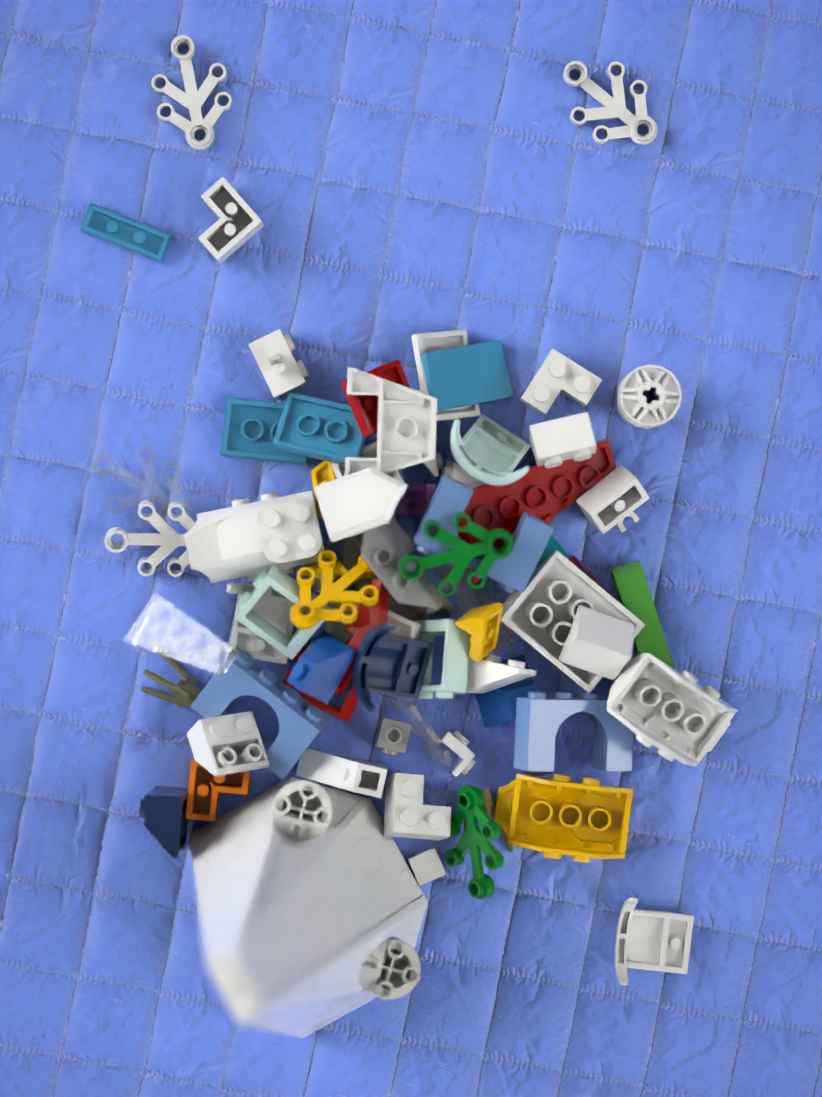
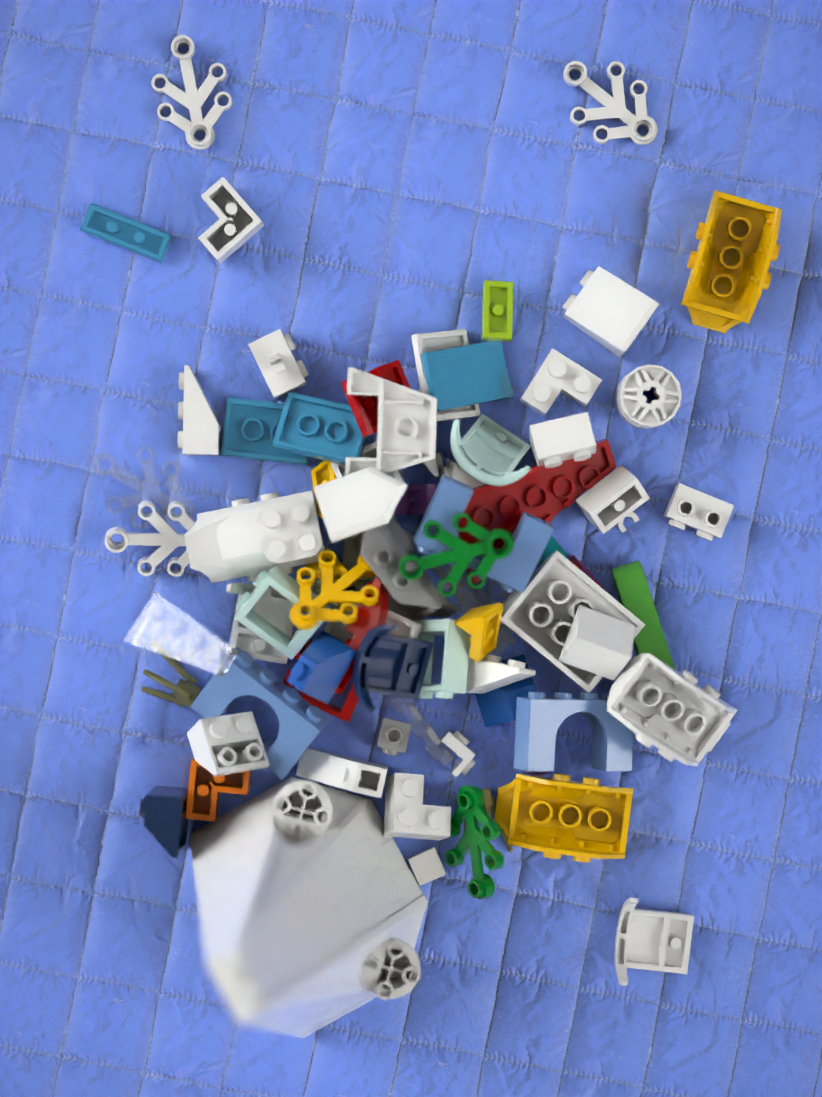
(200, 426): none -> white slope
(497, 311): none -> lime plate
(609, 310): none -> white slope
(698, 511): none -> white brick
(731, 261): none -> yellow slope

